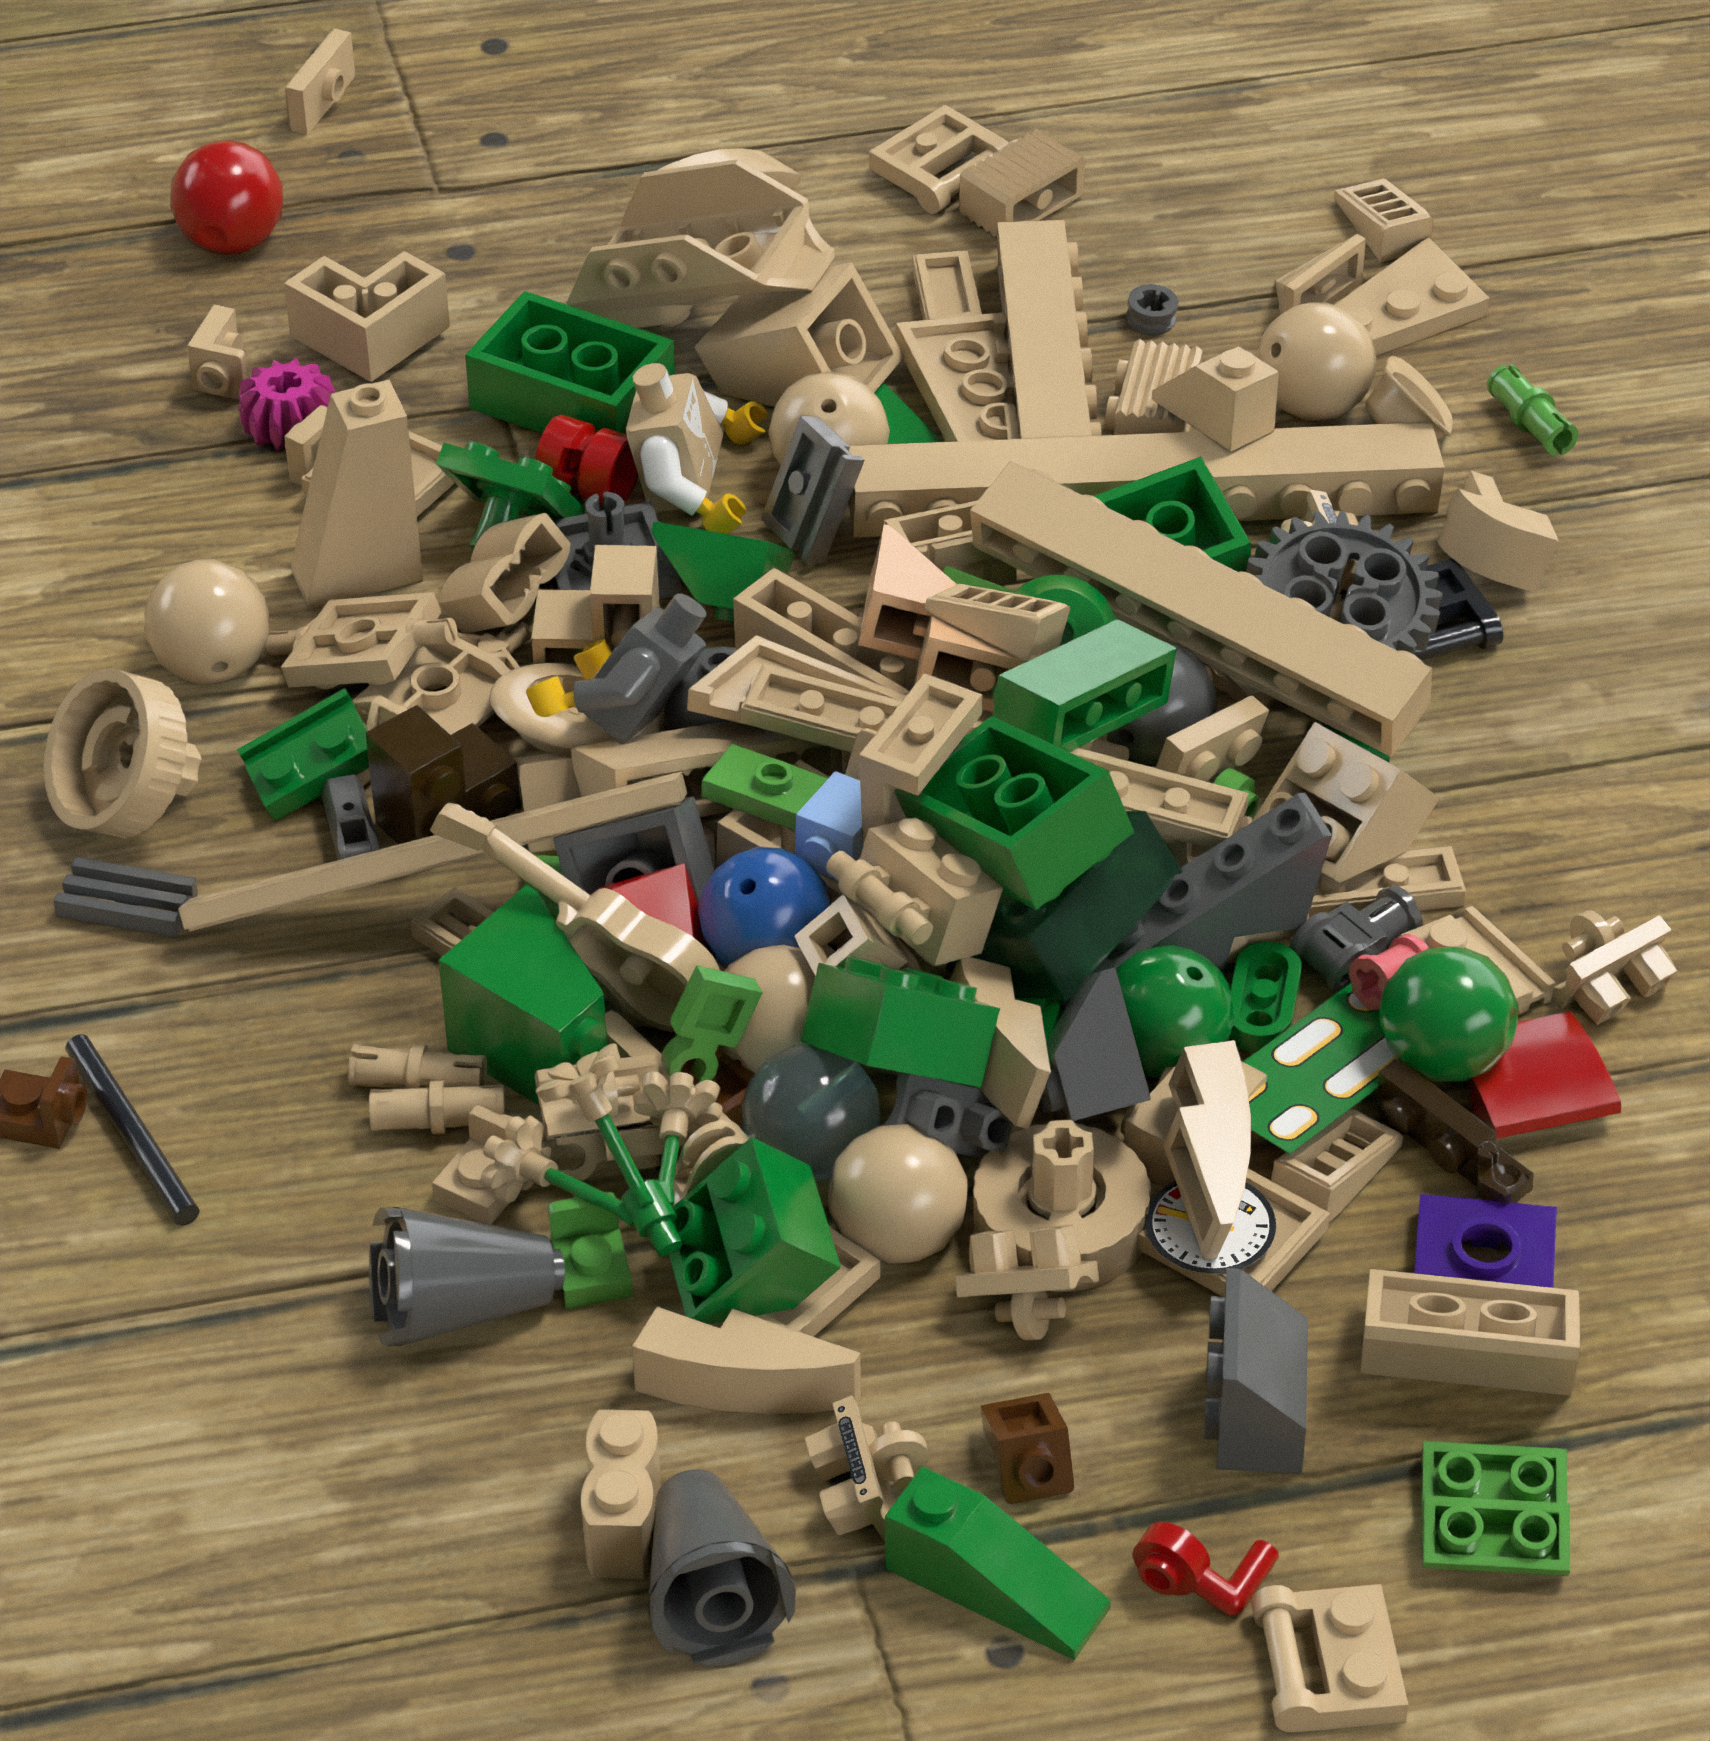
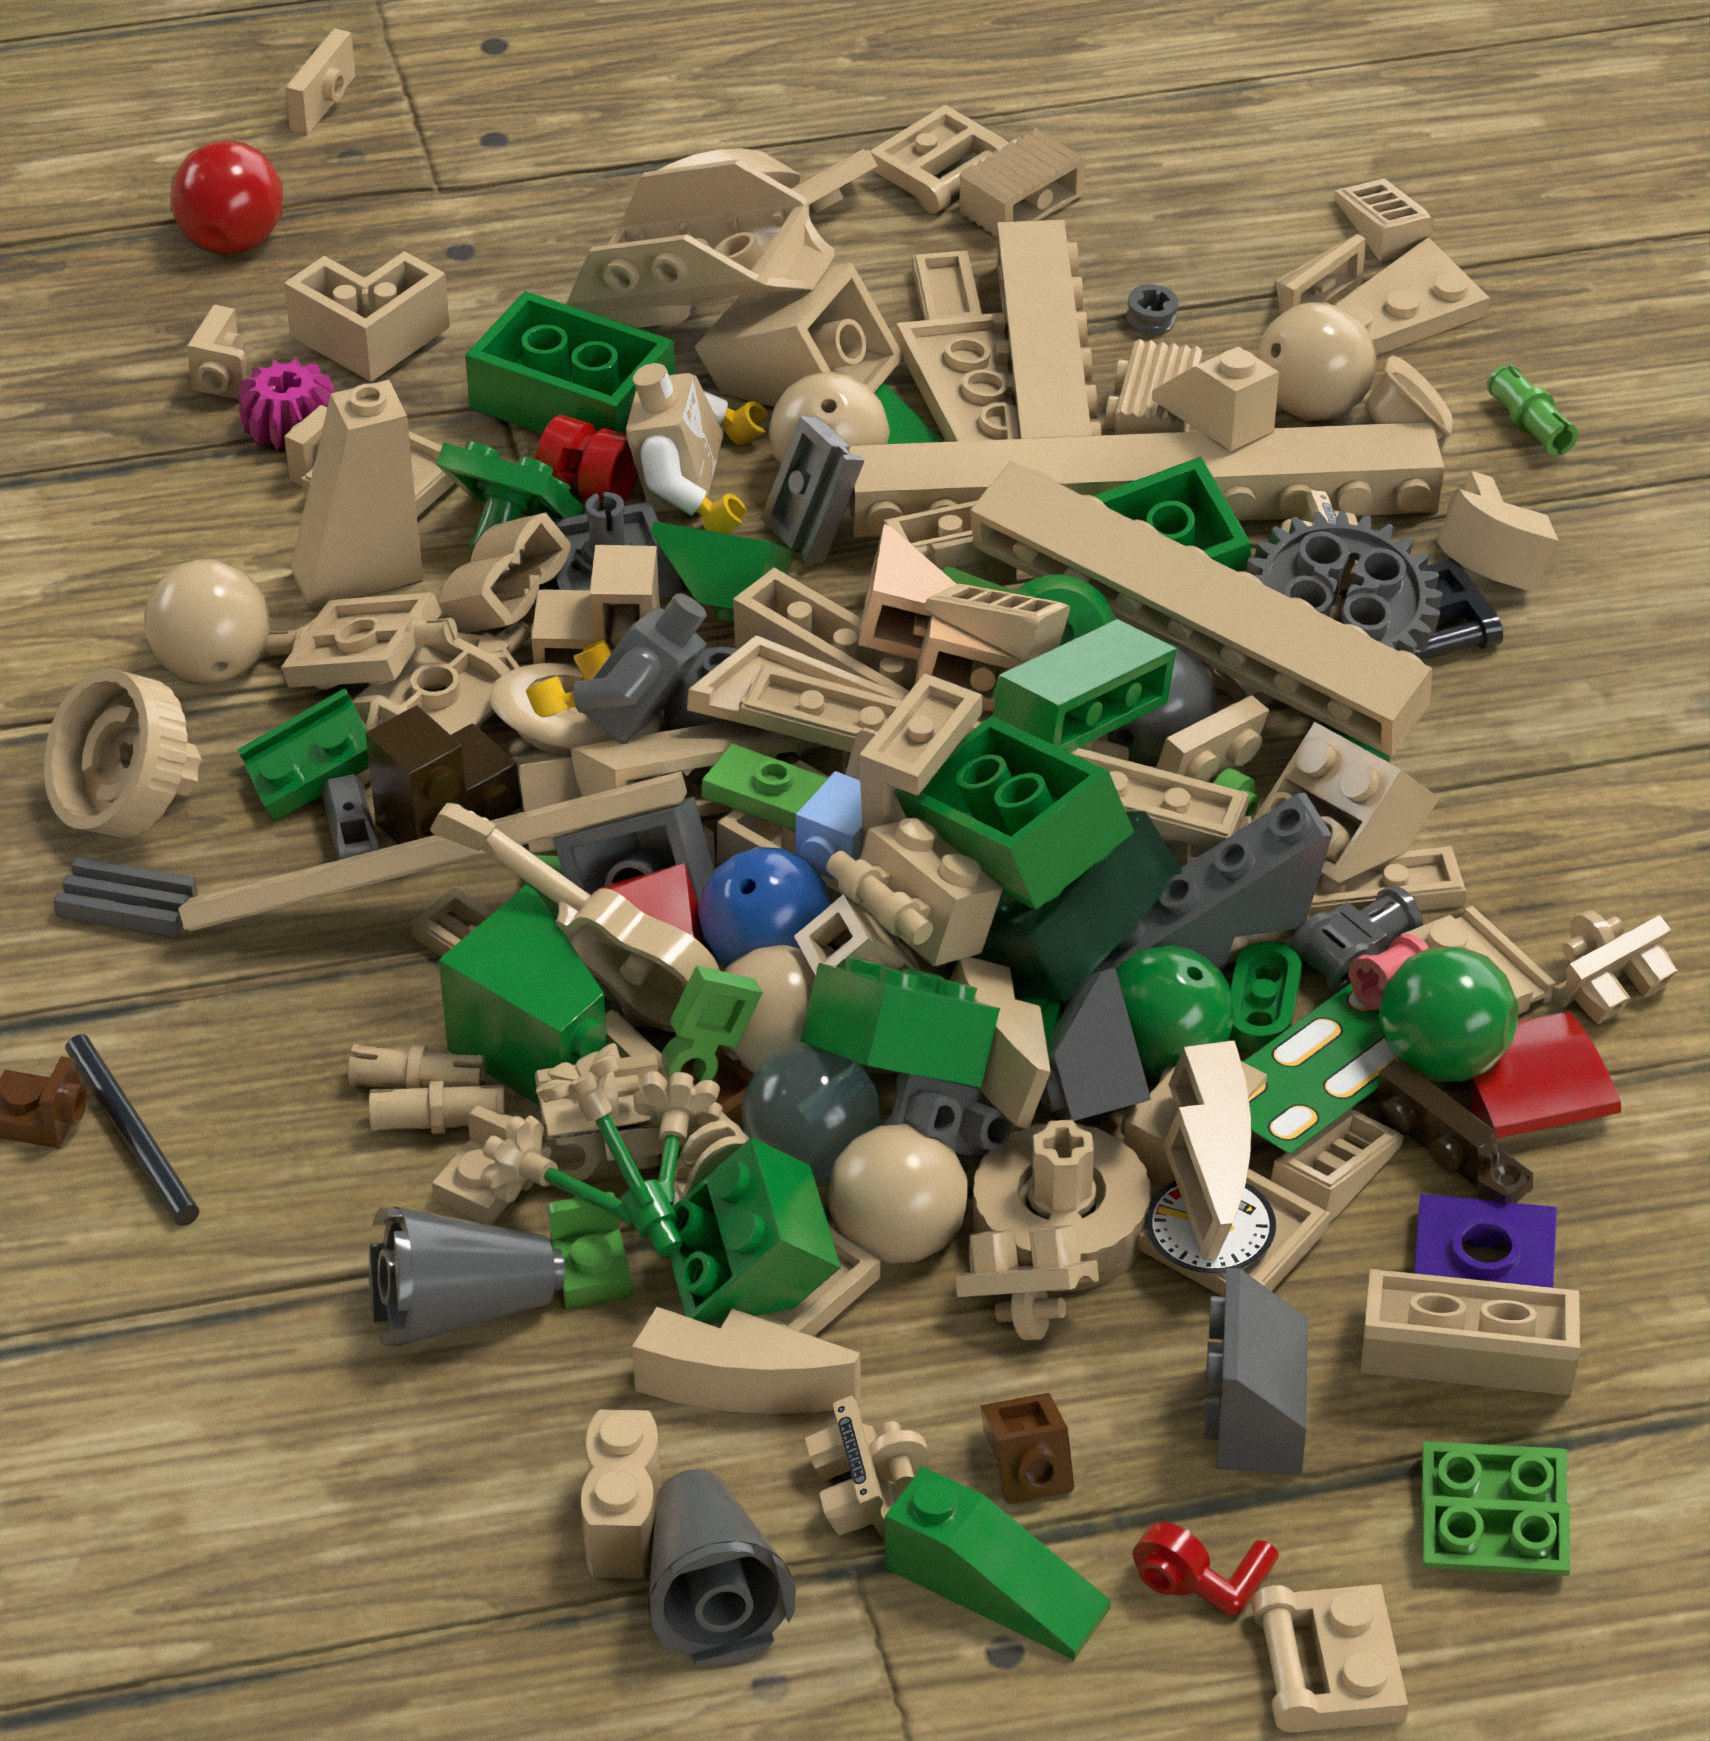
(824, 187): none -> tan plate

